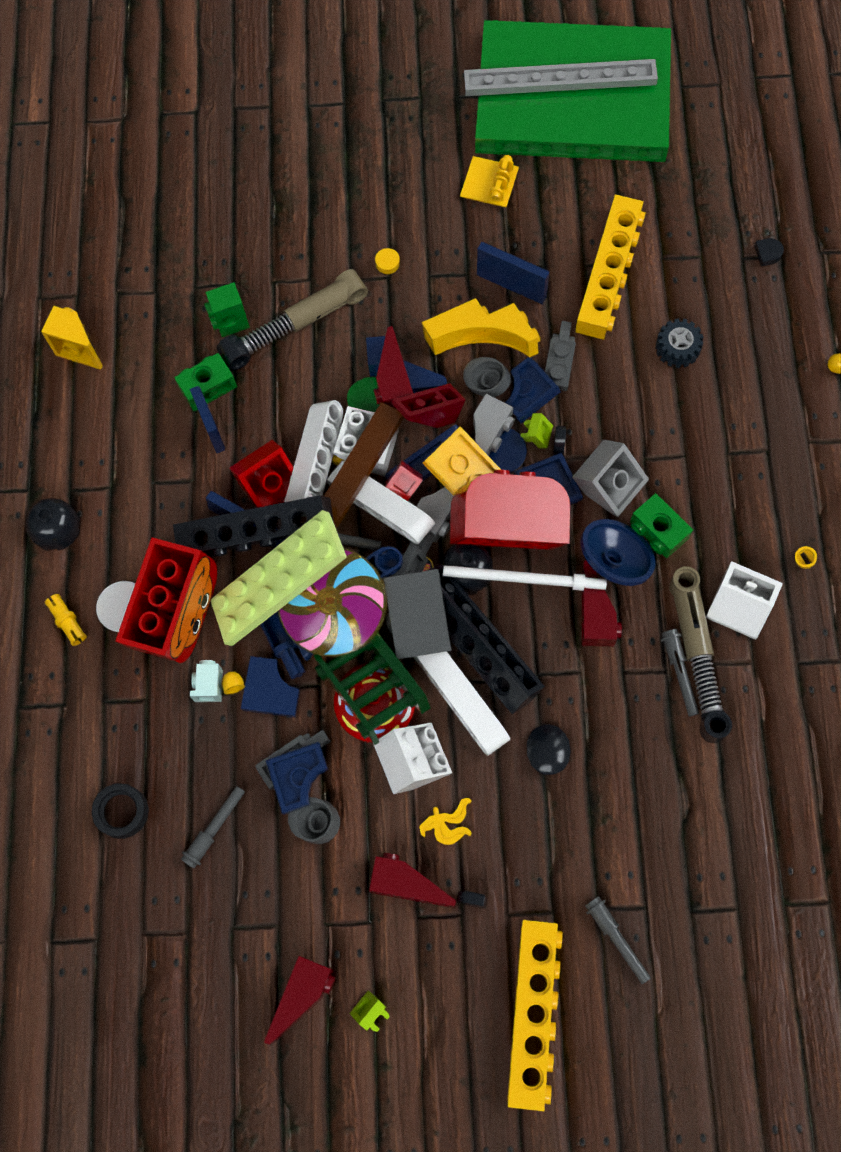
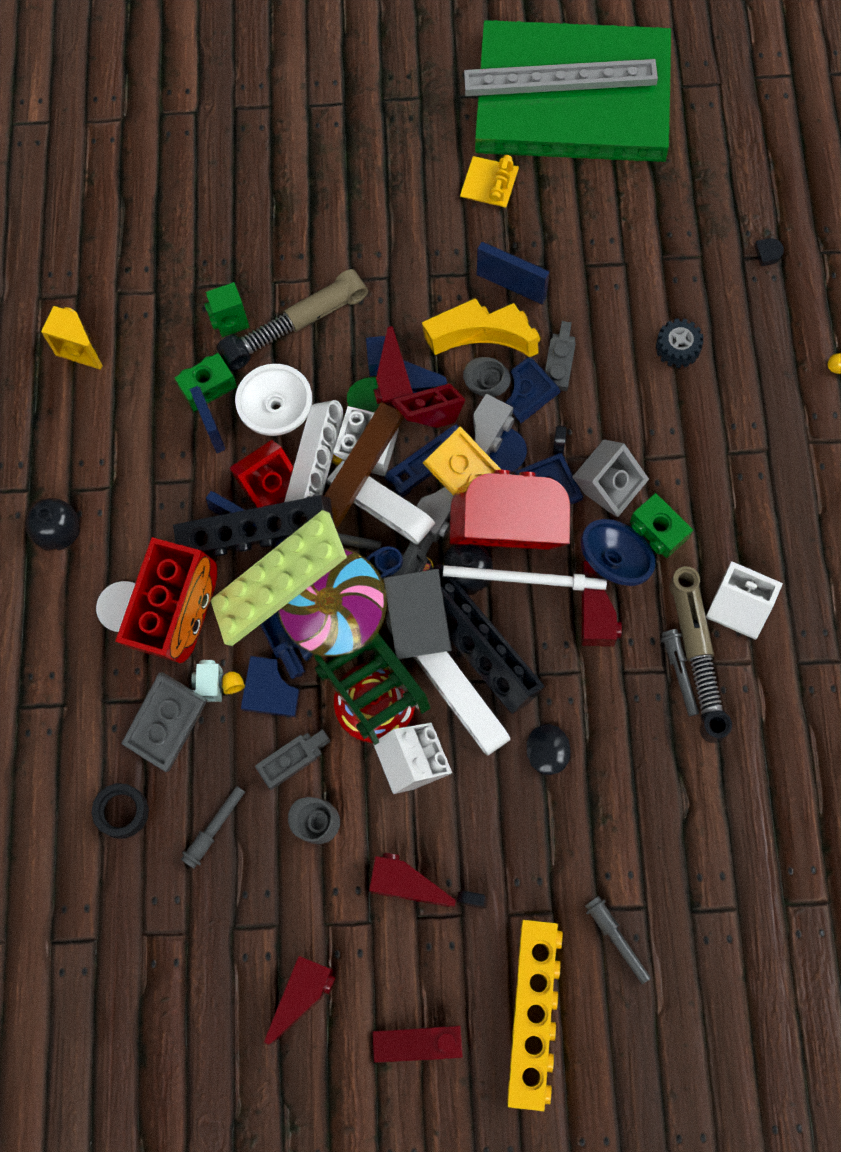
(65, 619): yellow pin -> none
(164, 721): none -> dark grey tile
(269, 387): none -> white dish
(294, 774): dark blue tile -> none
(368, 1011): lime tile -> none
(387, 261): yellow tile -> none
(404, 480): panel -> none
(417, 1044): none -> dark red slope
(442, 832): yellow piece -> none
(539, 430): lime tile -> none
(622, 212): yellow brick -> none
(811, 555): yellow hinge -> none

